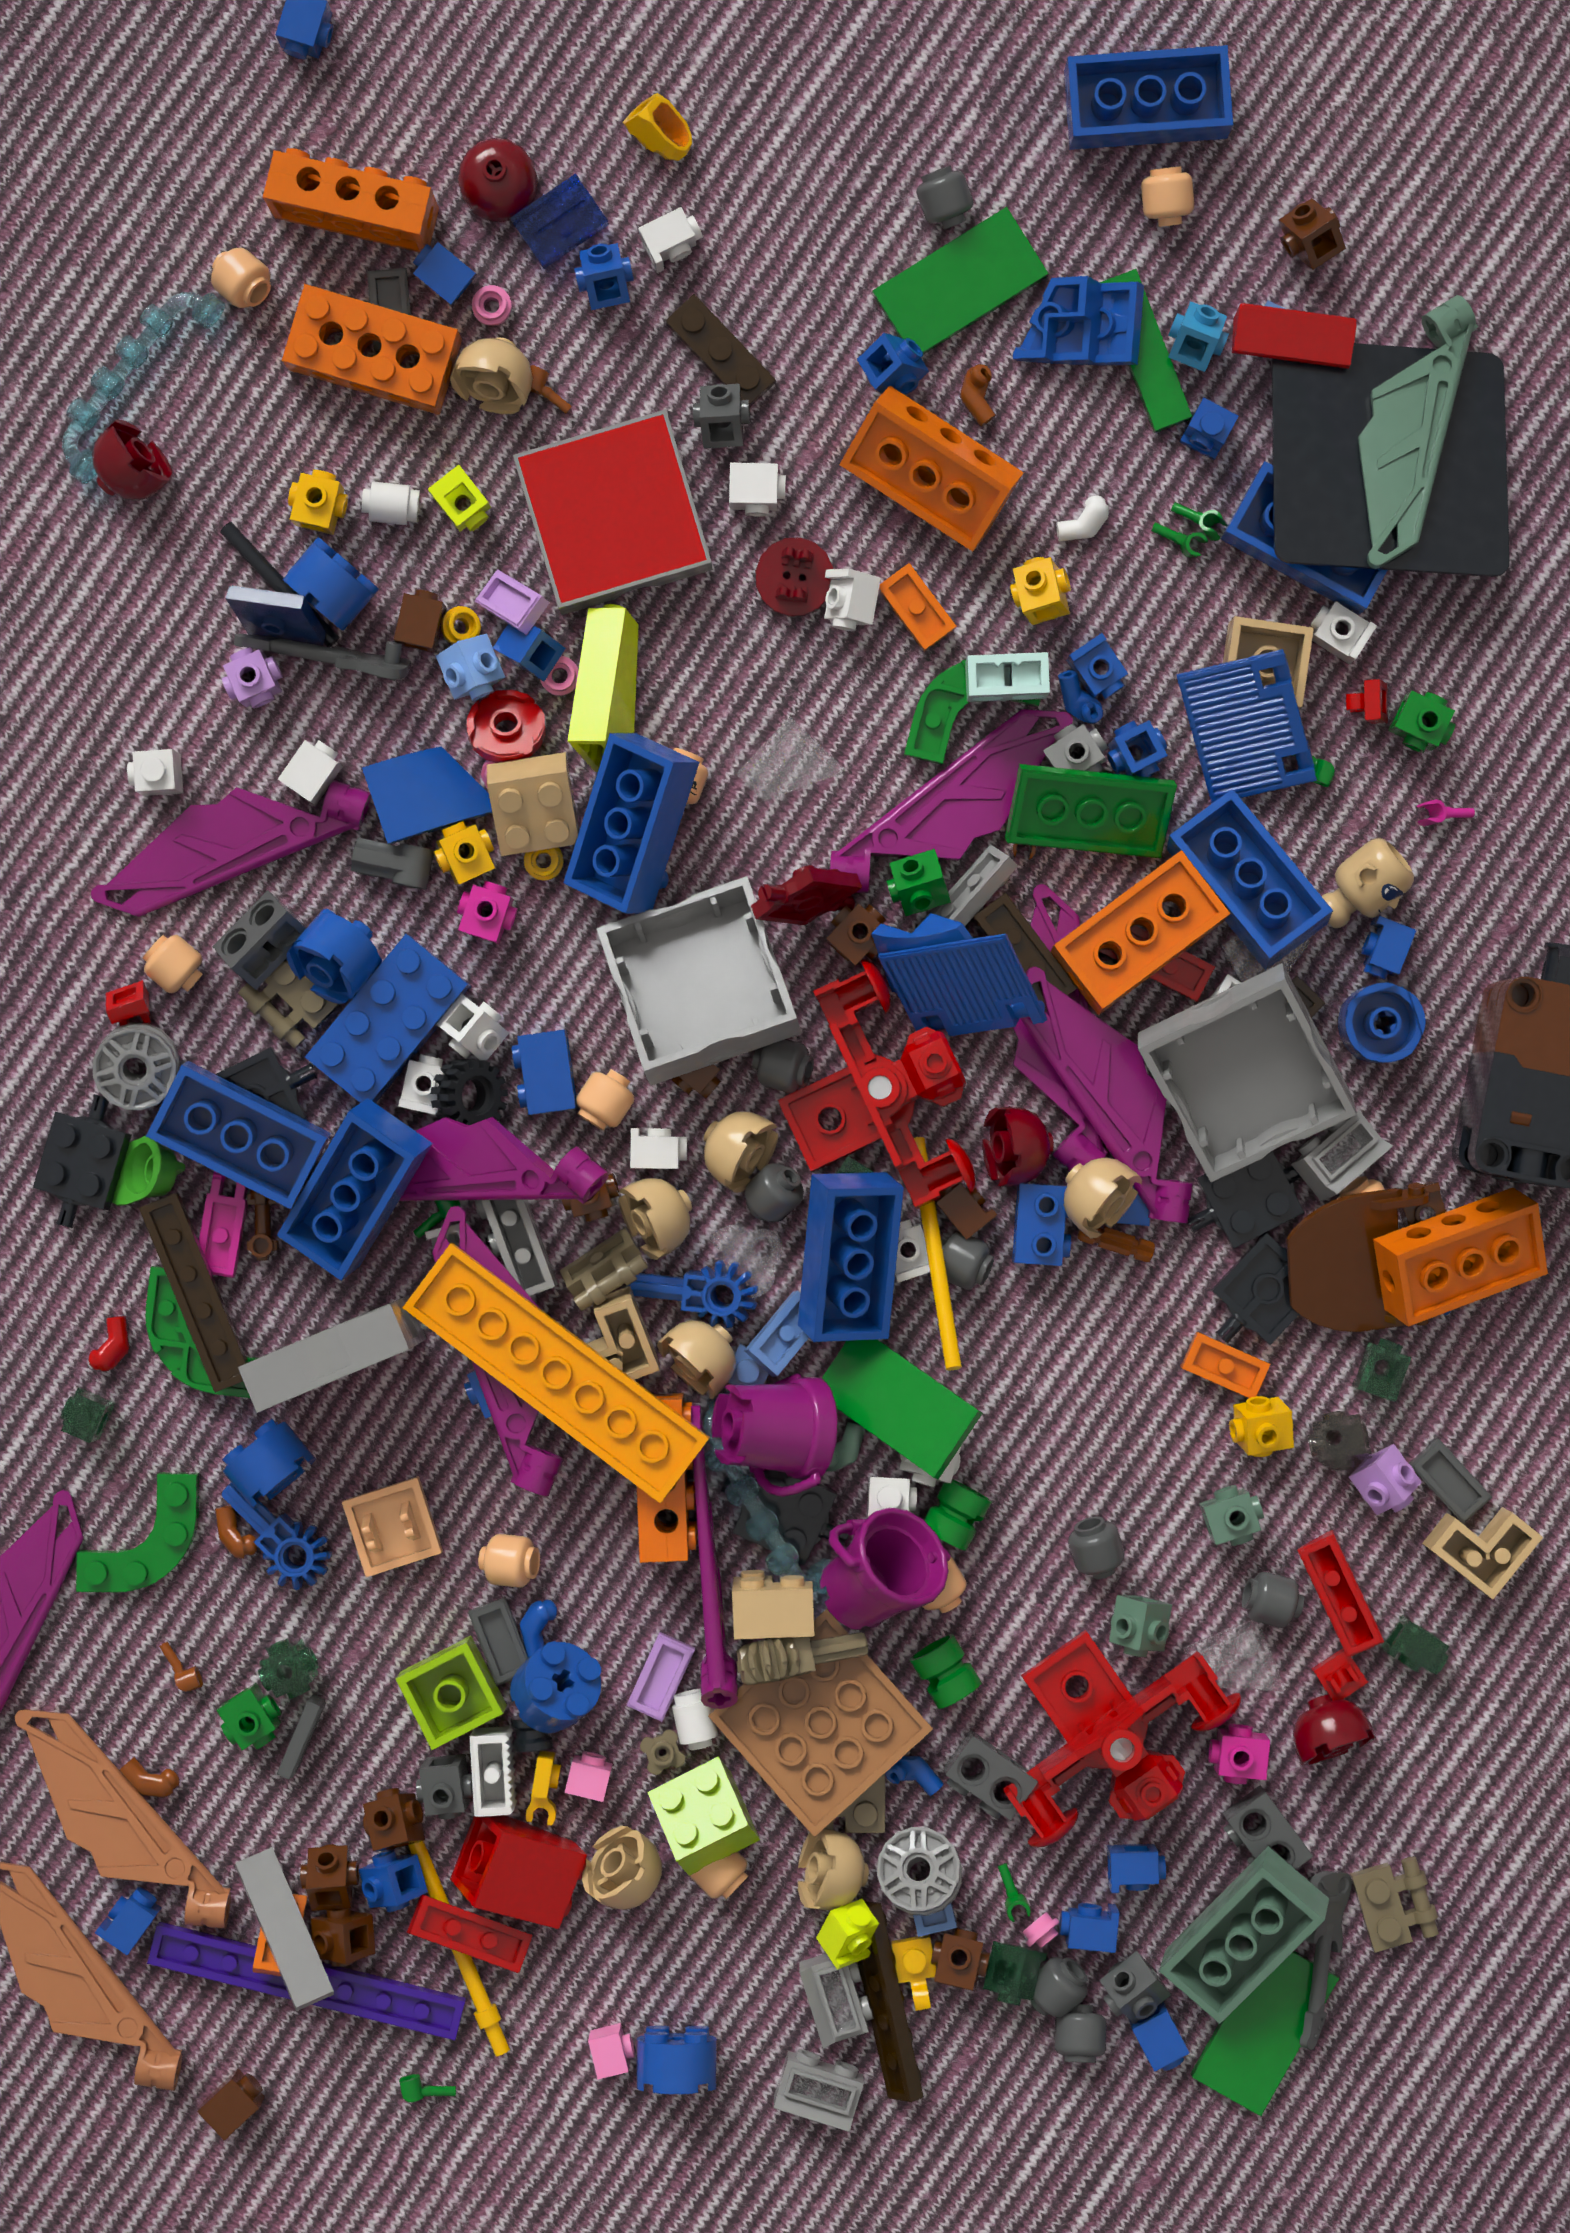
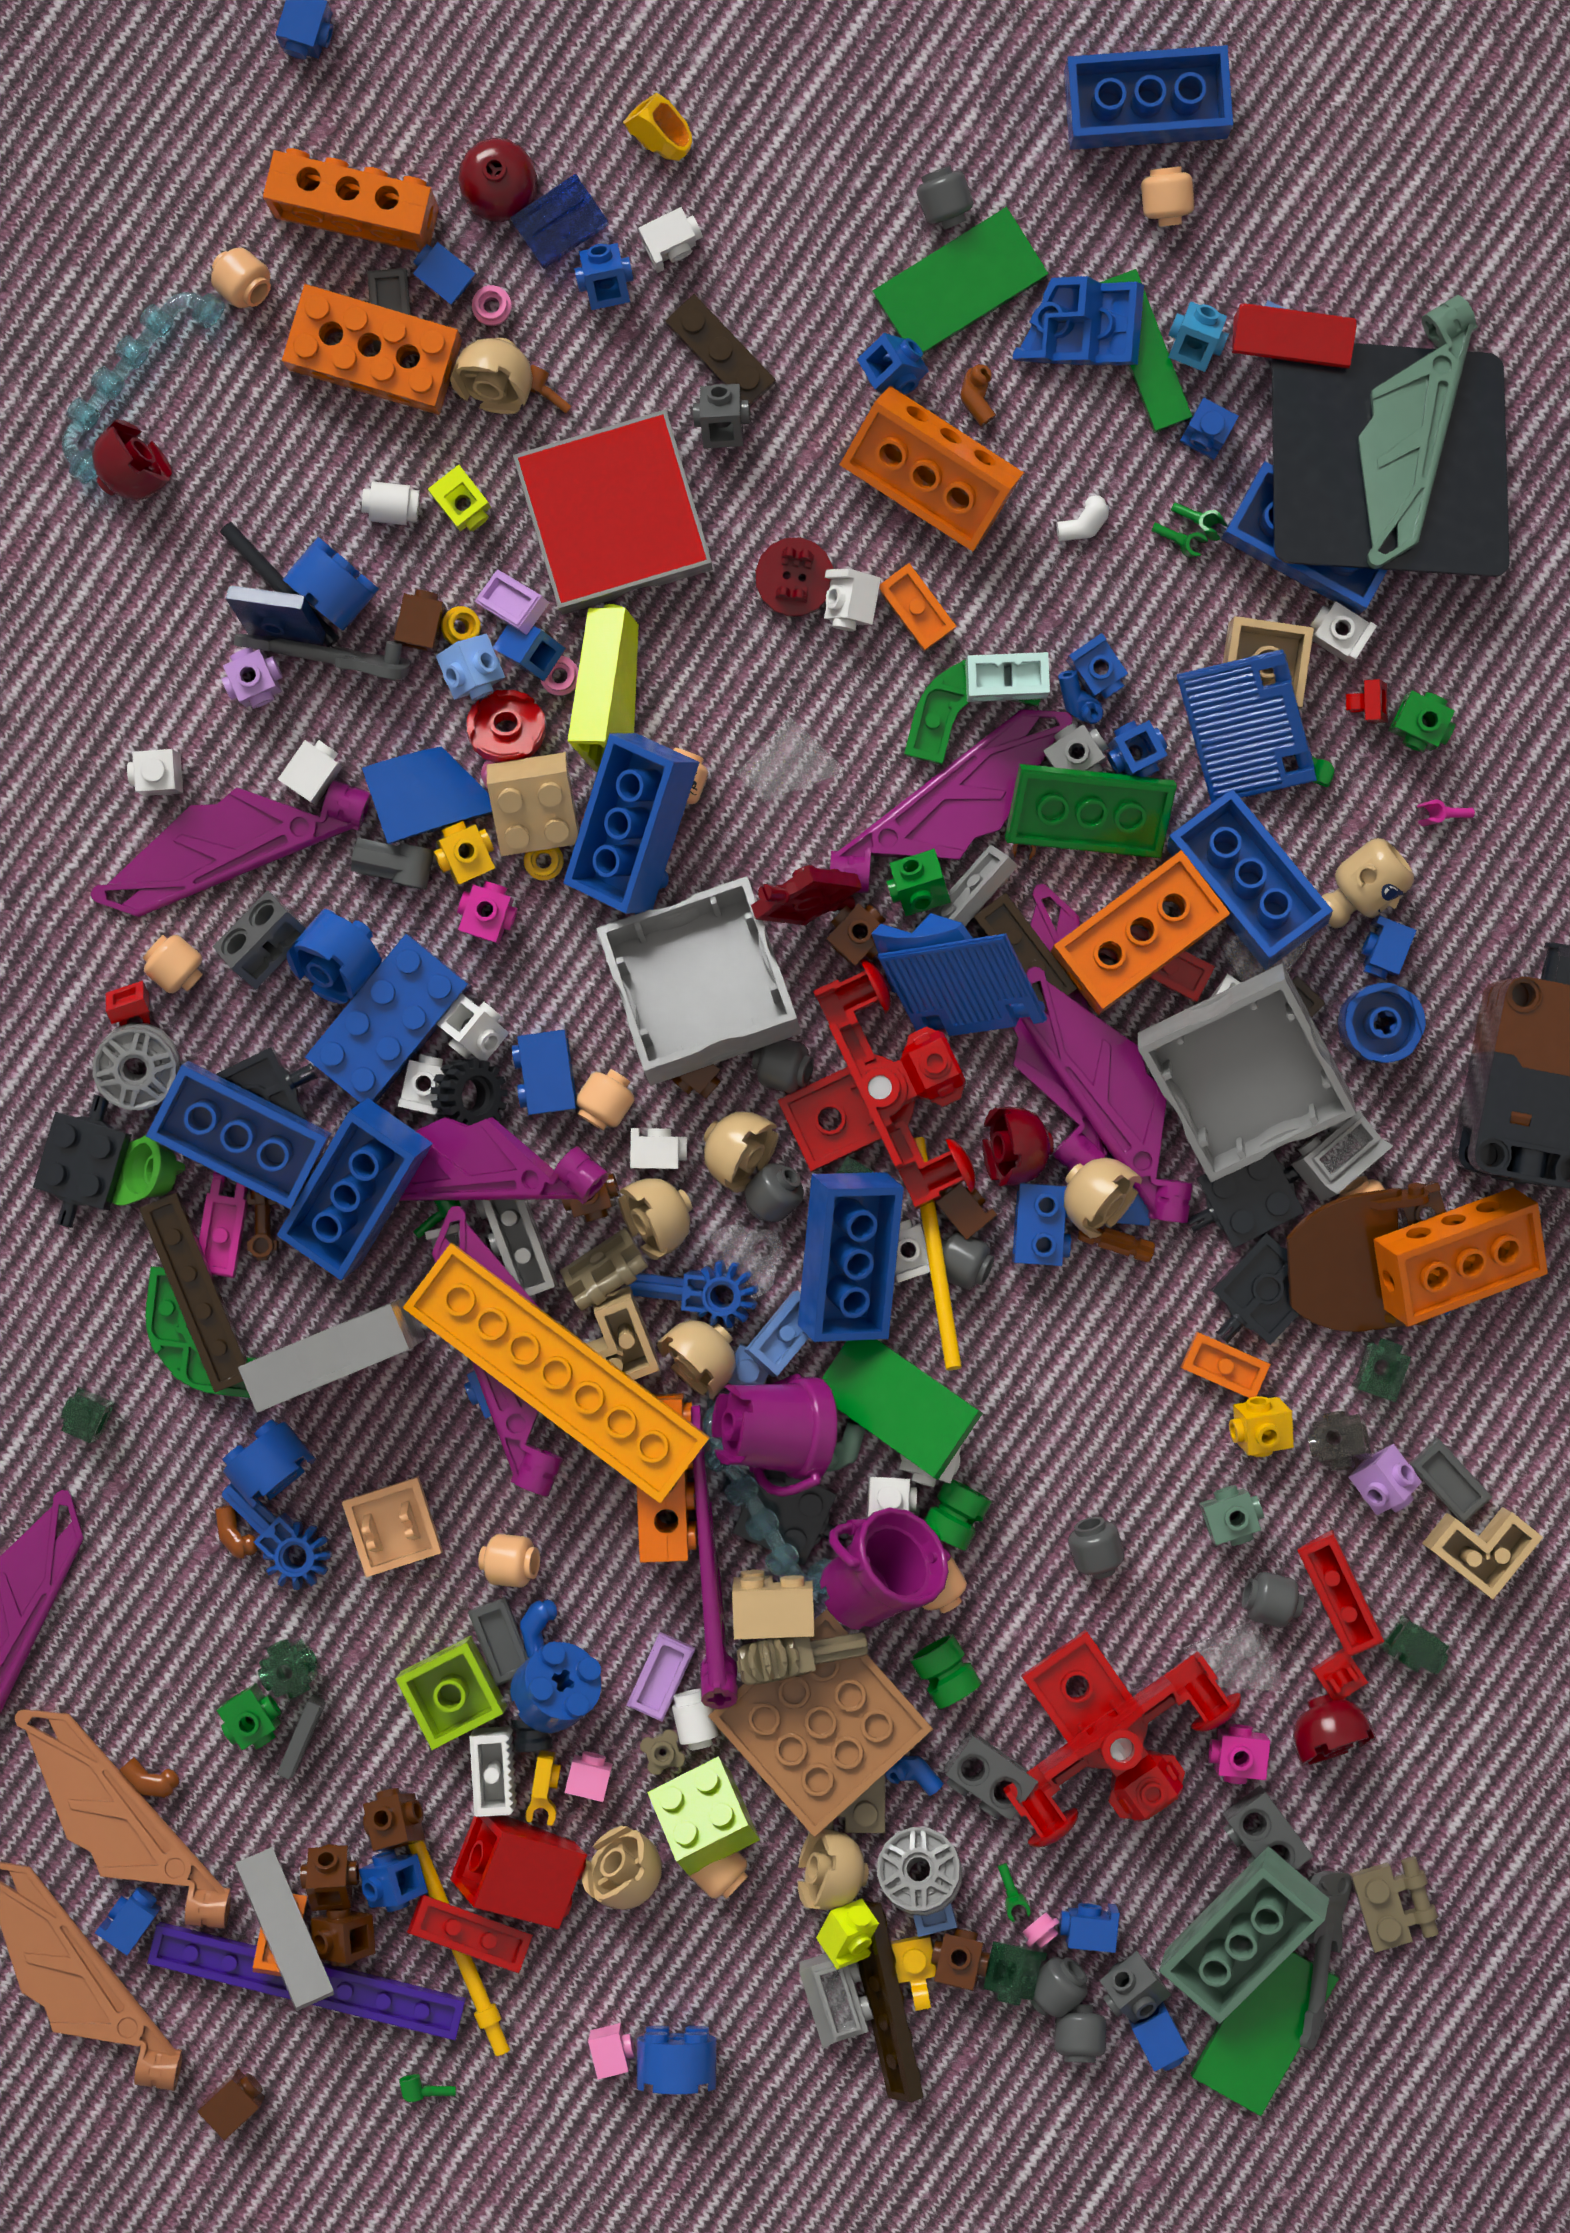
(114, 1348): red arm -> none
(162, 1550): green plate -> none
(185, 1679): dark orange hand -> none
(297, 995): dark tan plate -> none
(320, 515): yellow brick -> none
(444, 1786): dark grey brick -> none
(755, 488): white brick -> none
(819, 2089): light grey window -> none
(1041, 590): yellow brick -> none
(1134, 1866): blue brick -> none
(1140, 1624): sand green brick -> none
(1311, 233): reddish brown brick -> none

